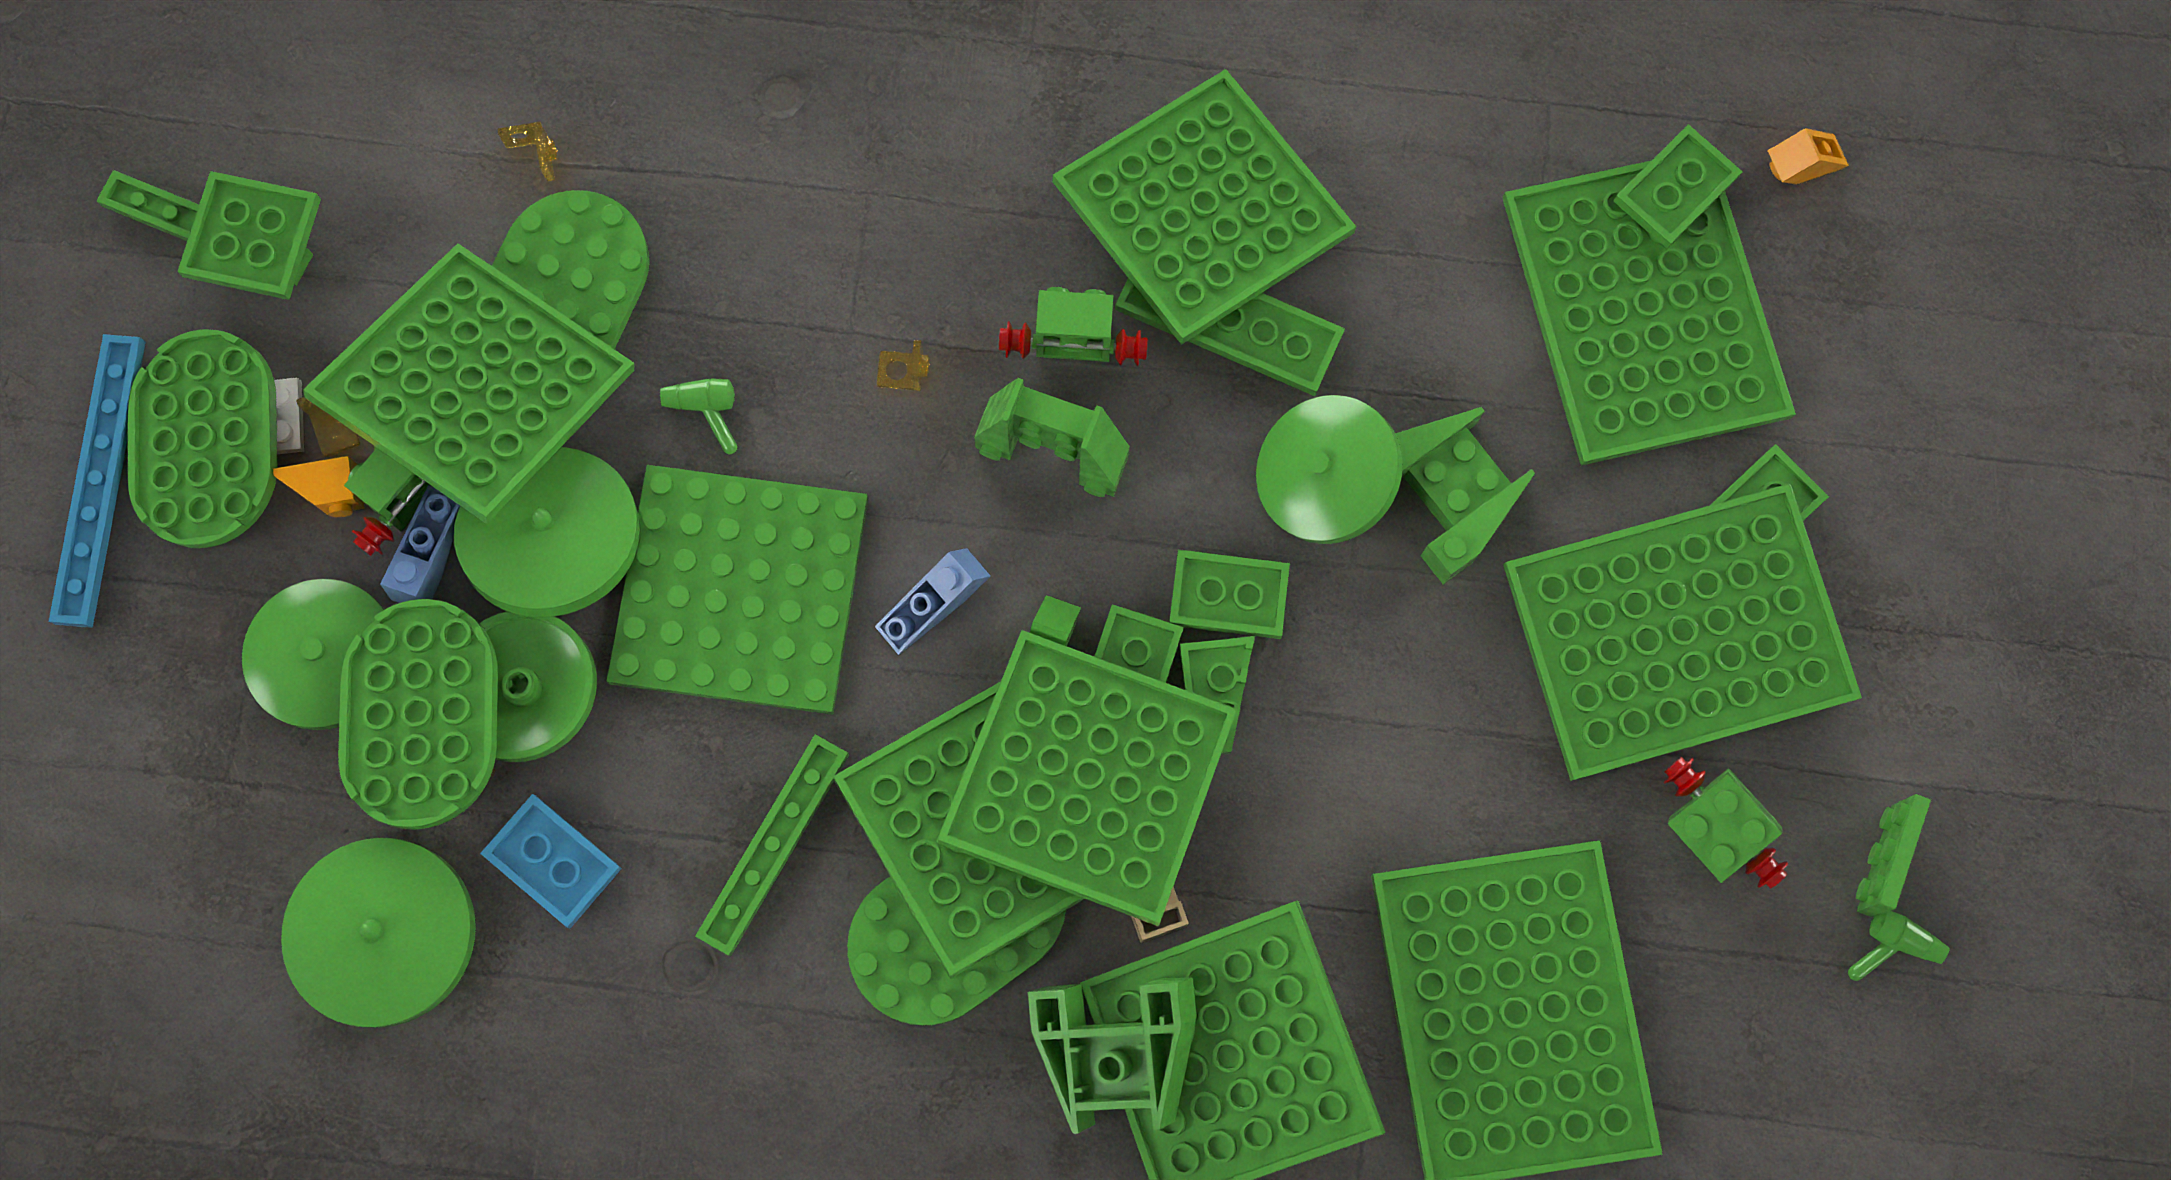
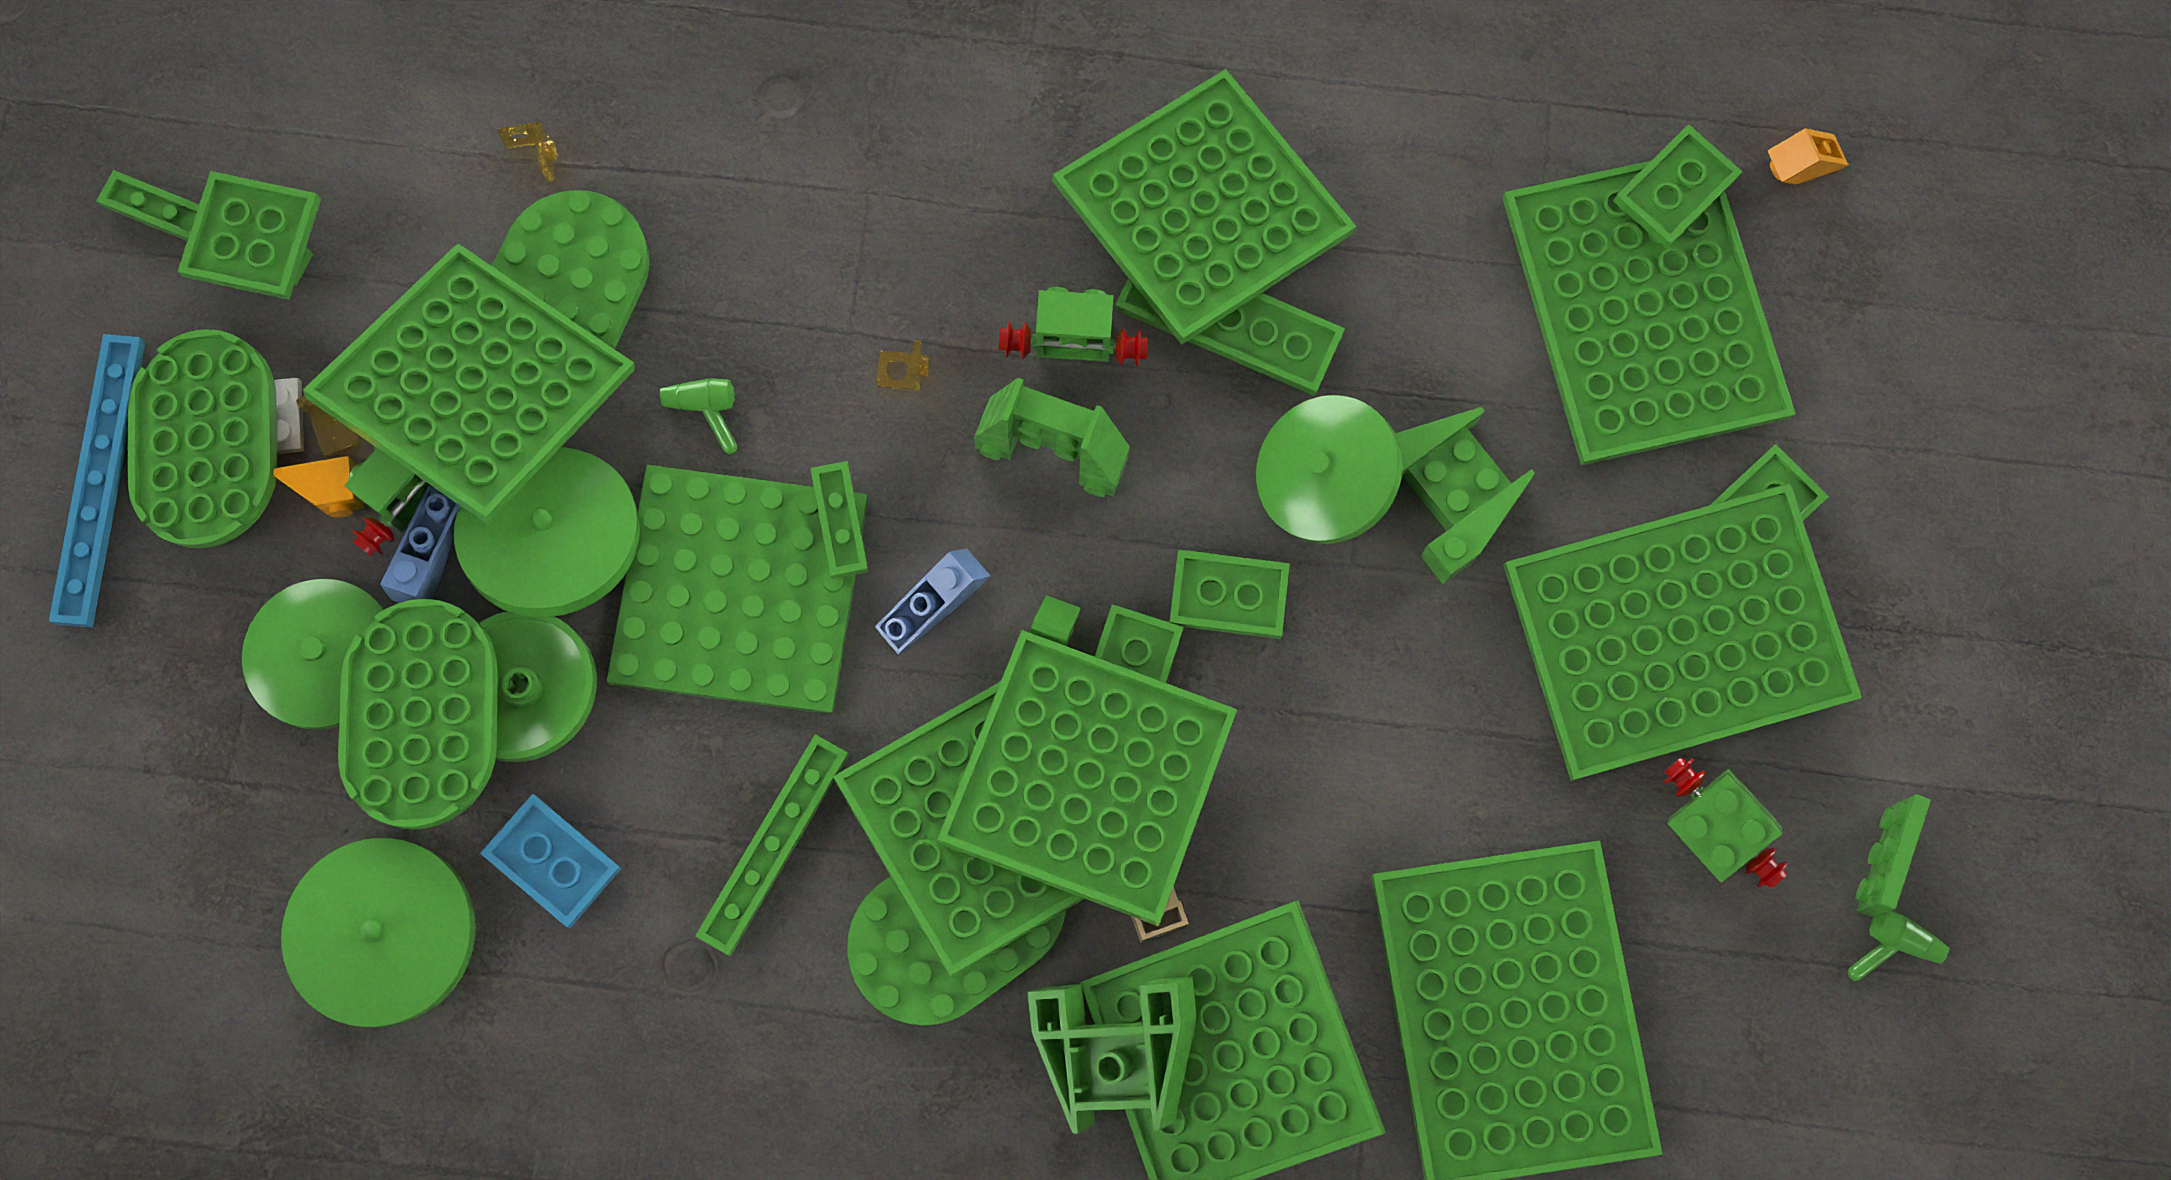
(839, 520): none -> bright green plate
(1218, 673): bright green wing -> none

